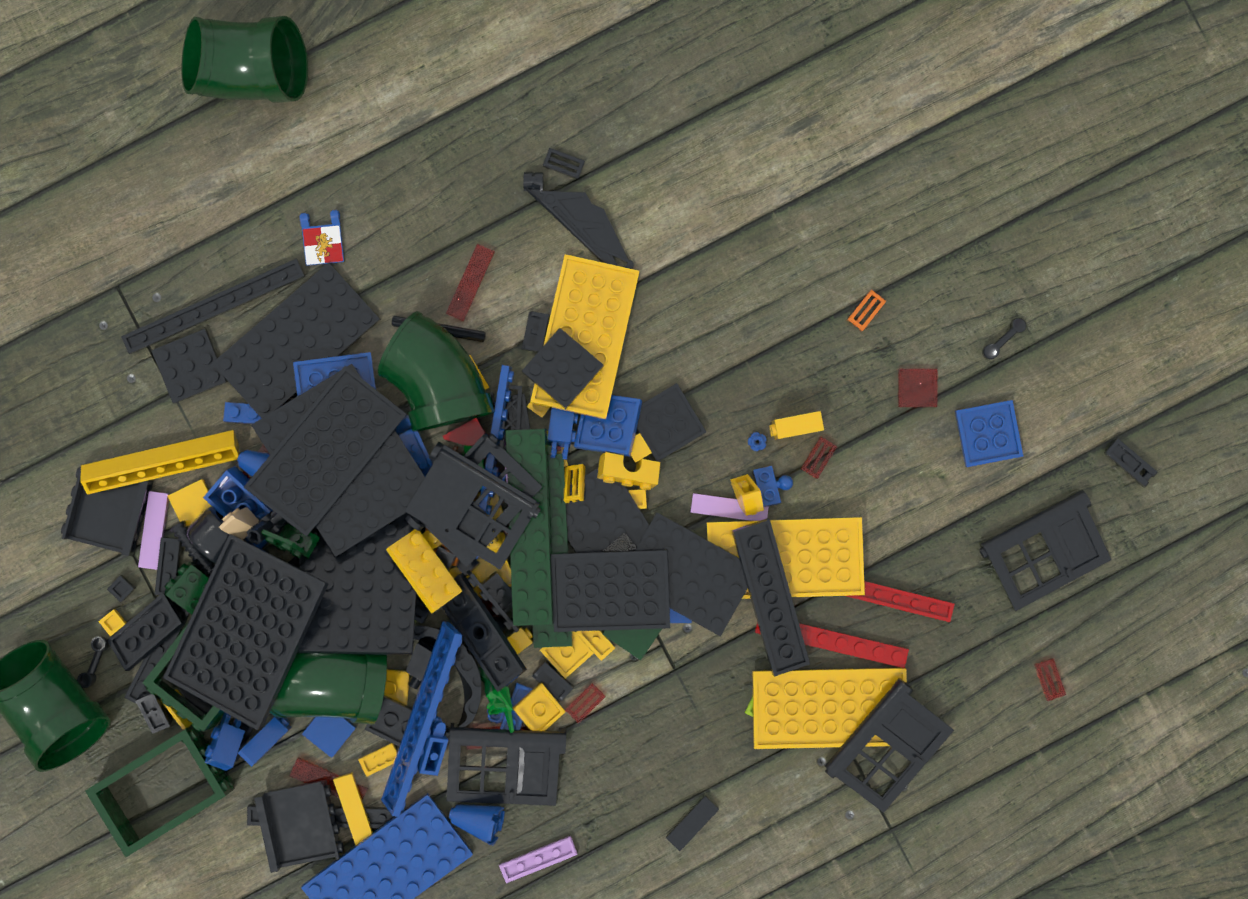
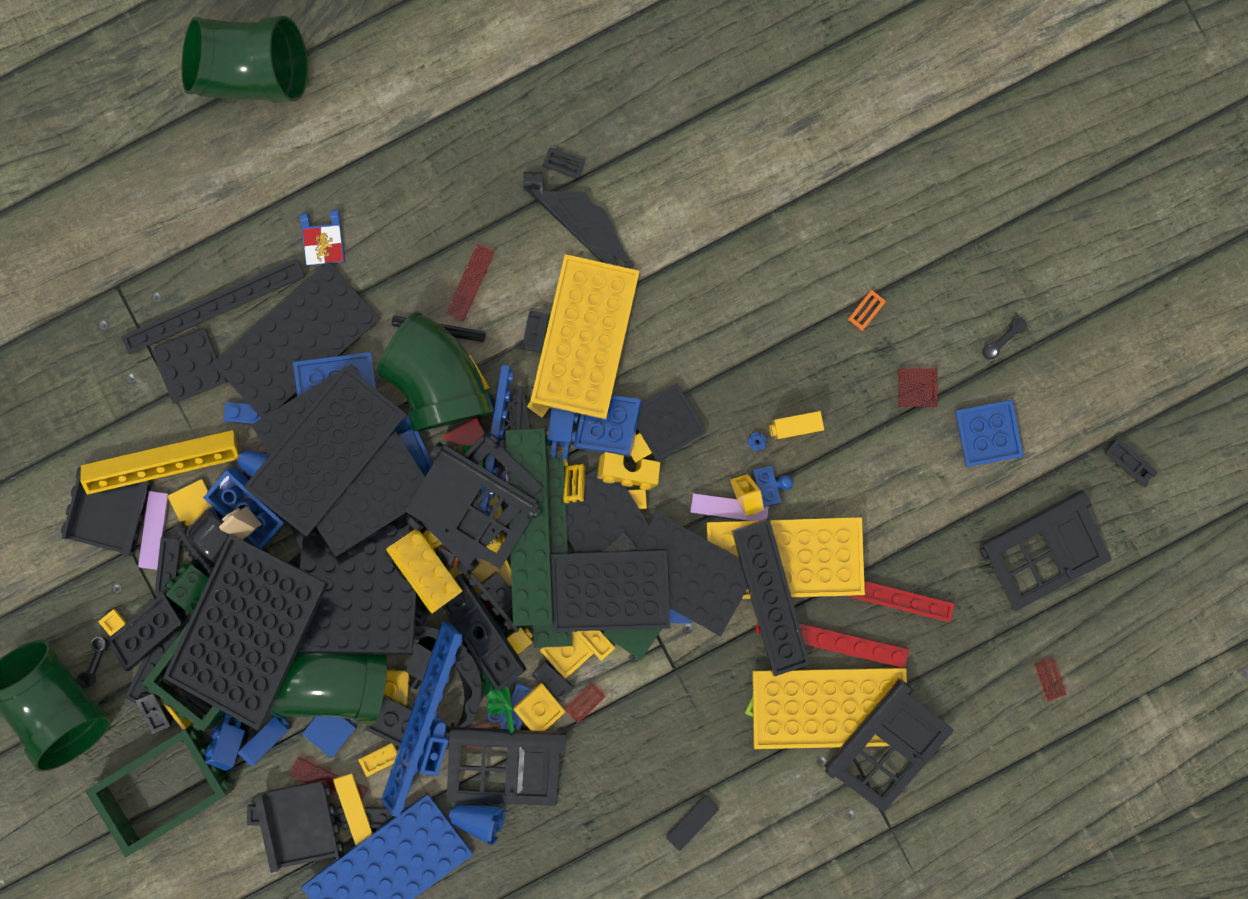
(121, 588): black plate -> none
(271, 522): black piece -> none
(293, 541): dark green bracket -> none
(538, 859): lavender tile -> none
(562, 368): black plate -> none
(810, 471): clear red tile -> none

